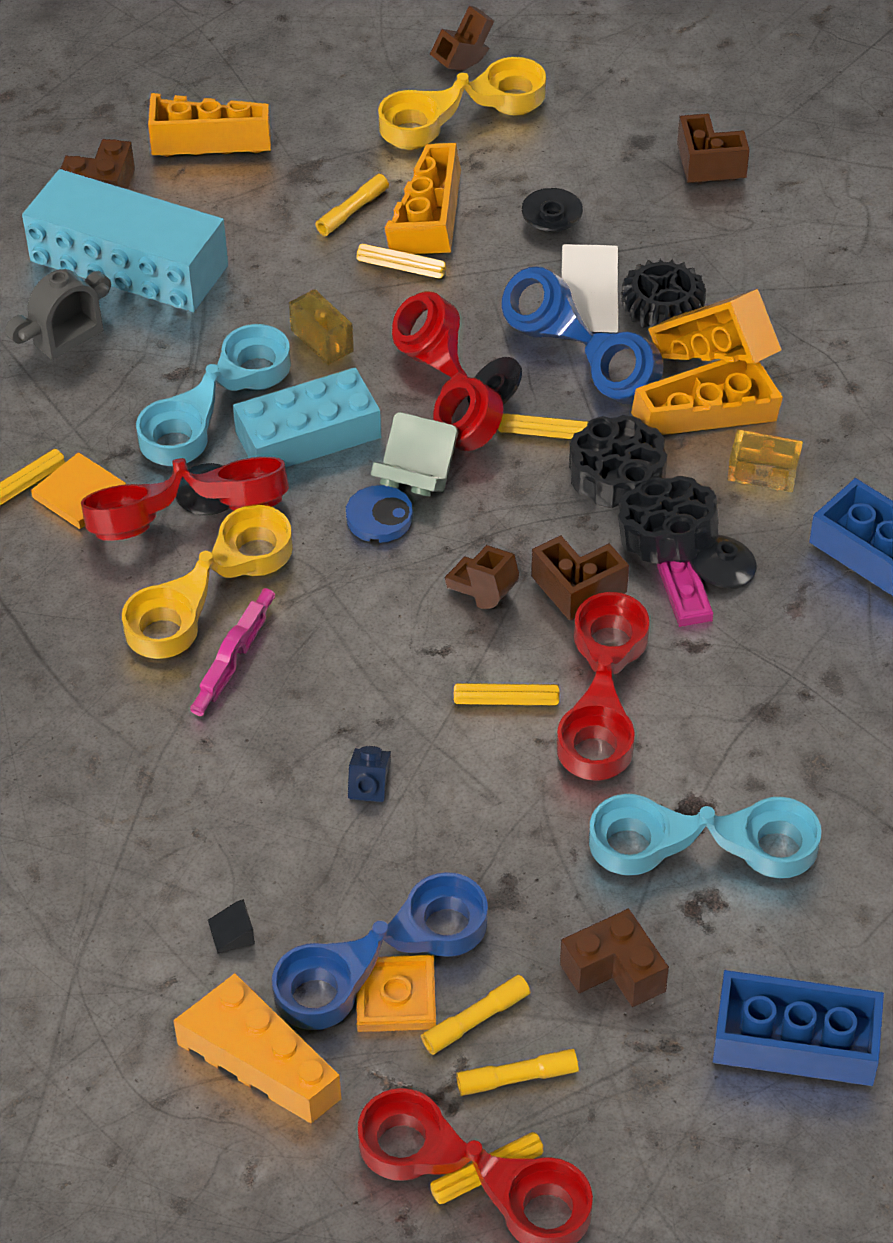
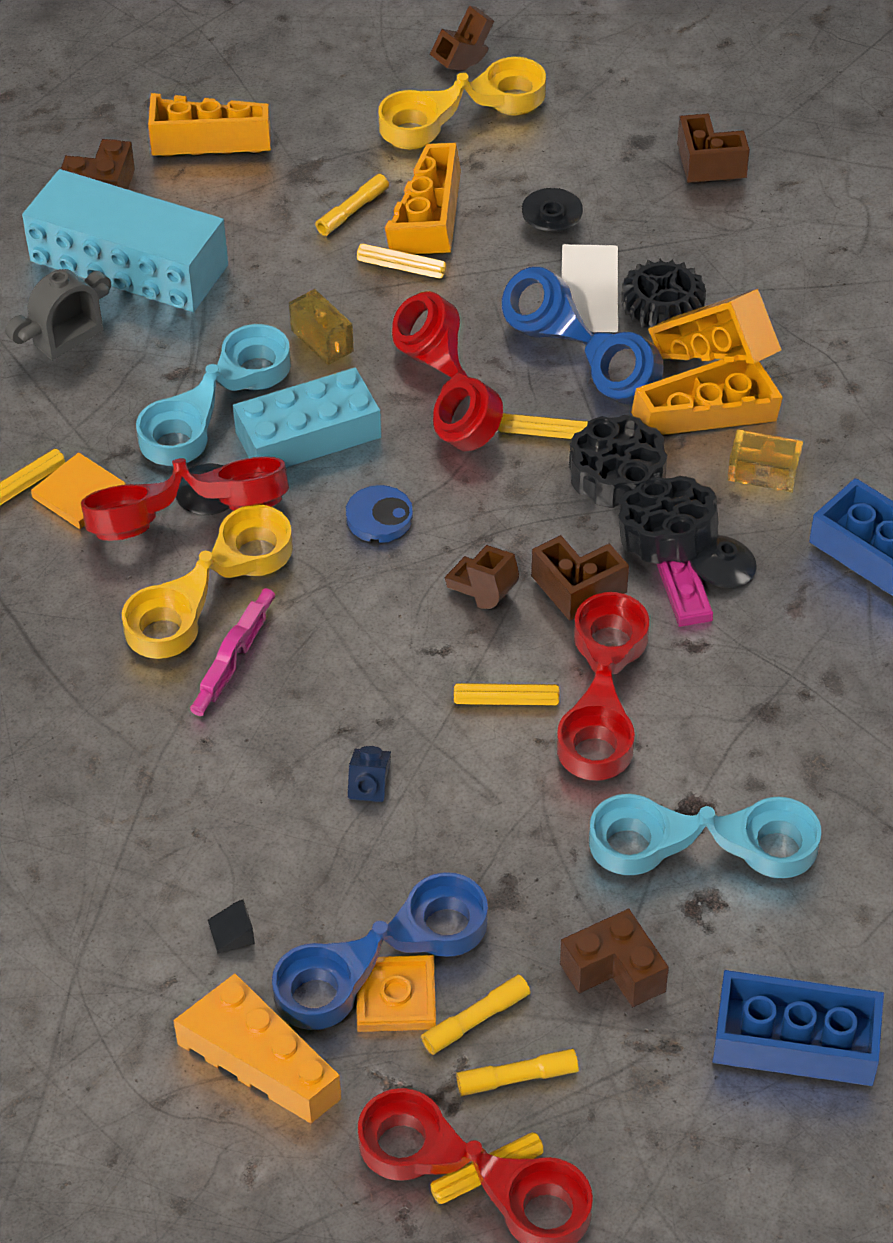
(417, 454): bracket -> none
(502, 376): black dish -> none

